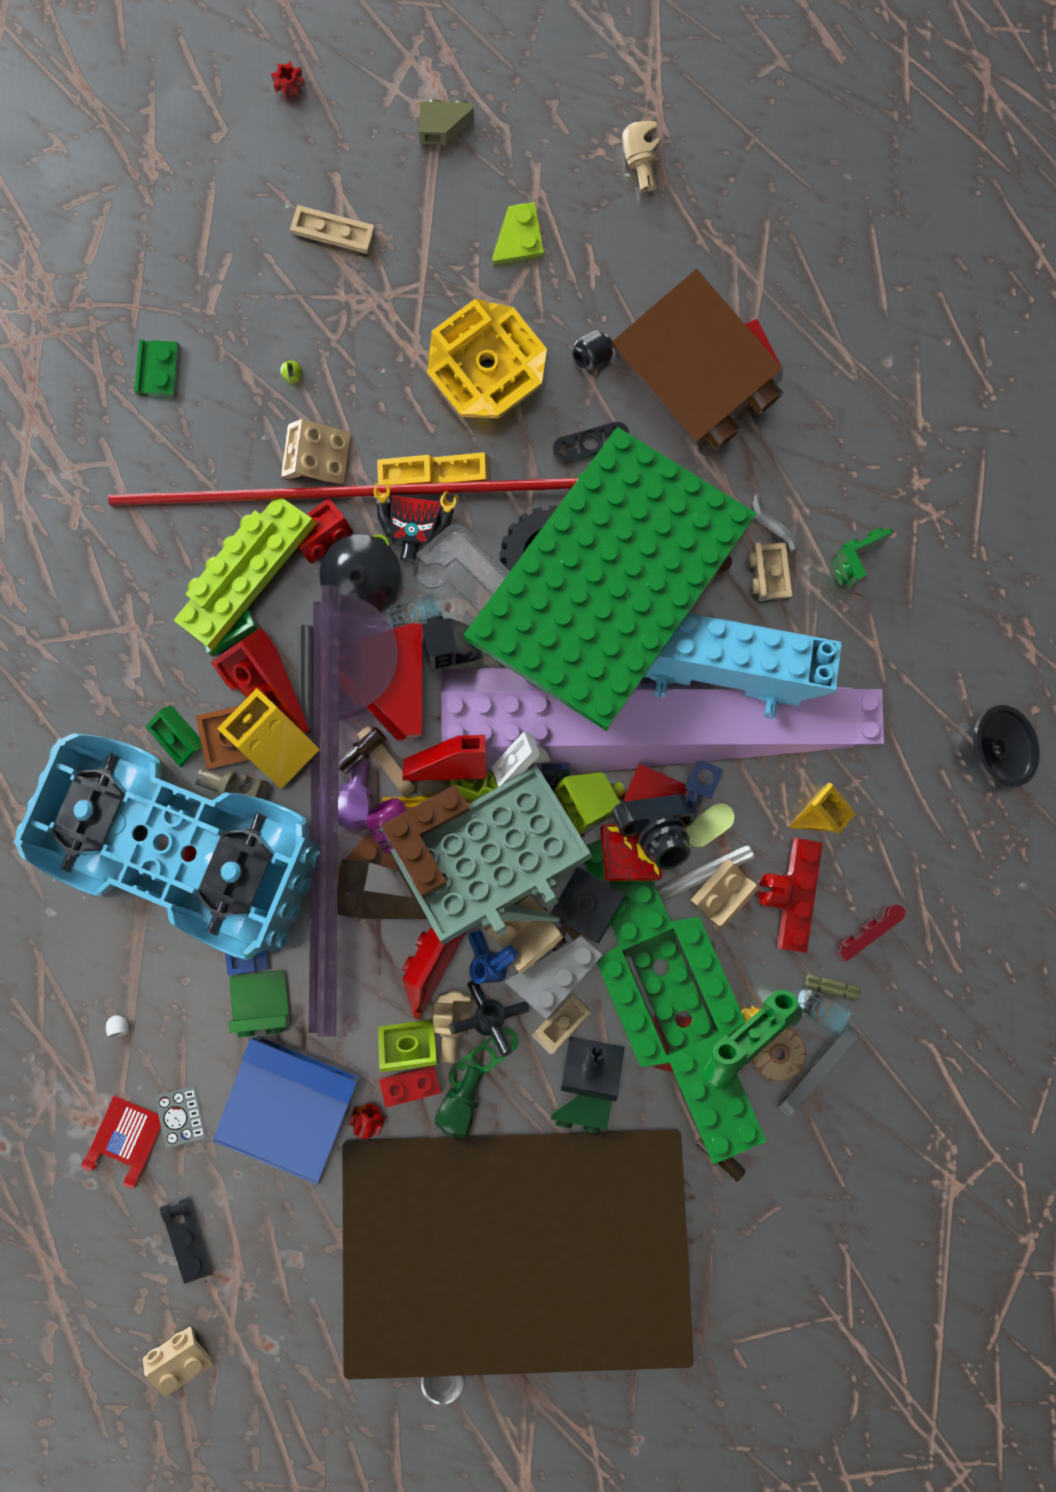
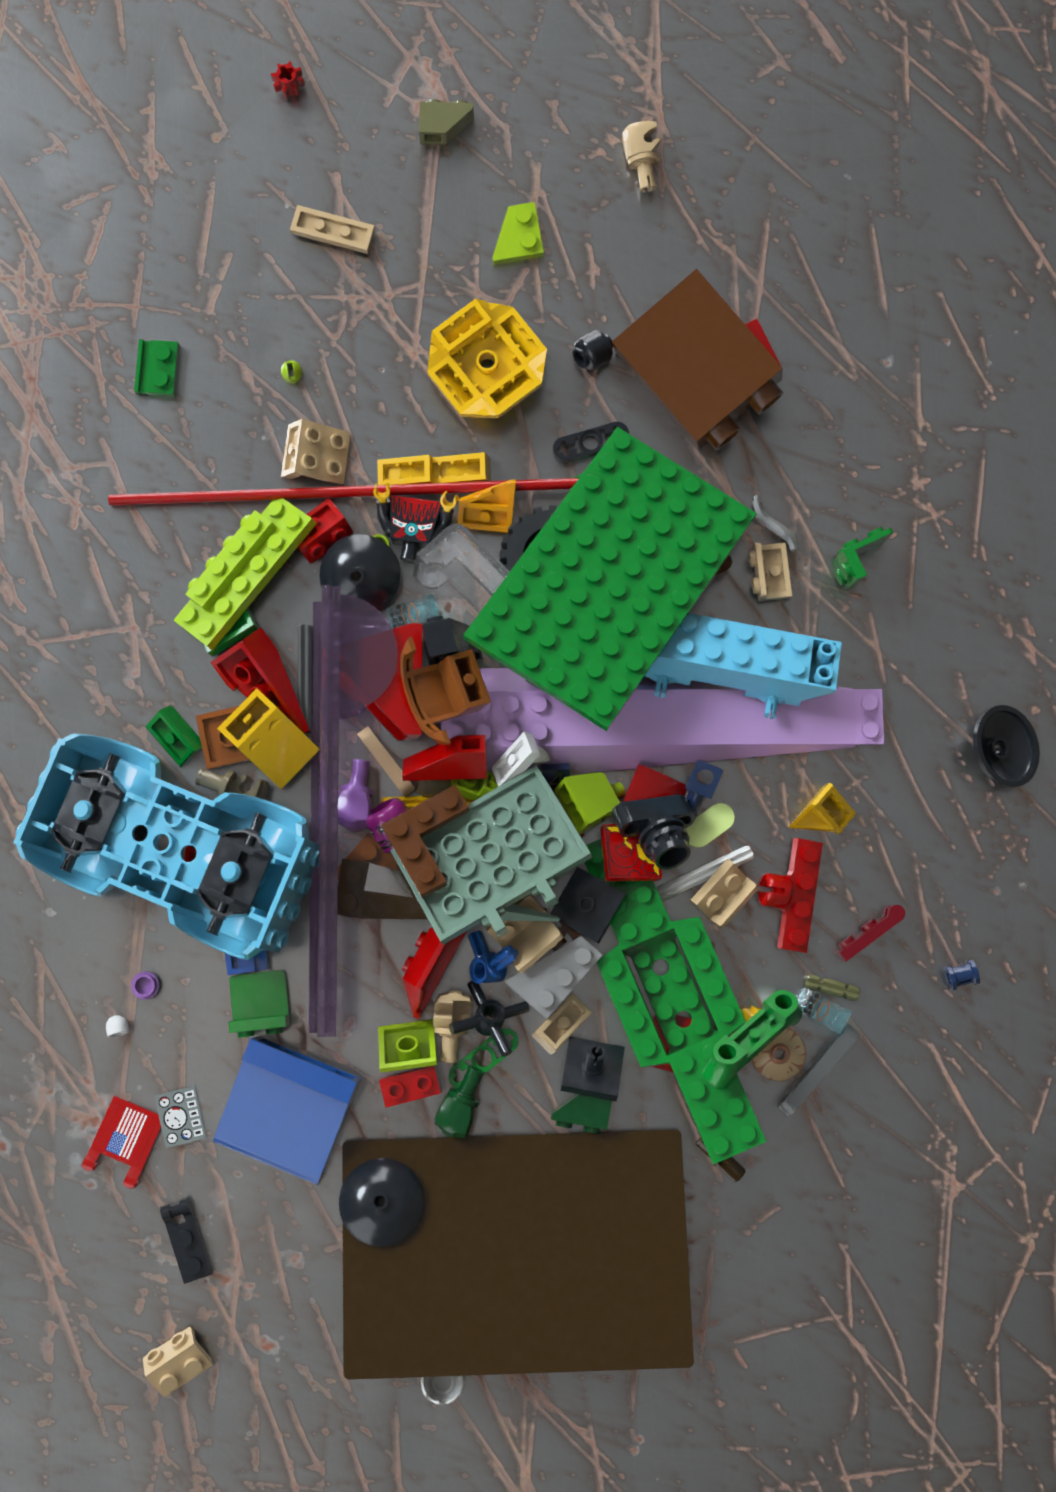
(145, 985): none -> medium lavender plate
(361, 750): dark brown axle -> none
(366, 1121): red gear -> none
(402, 1205): none -> black dish
(442, 689): none -> dark orange piece
(488, 508): none -> light orange wing
(962, 975): none -> dark blue bush

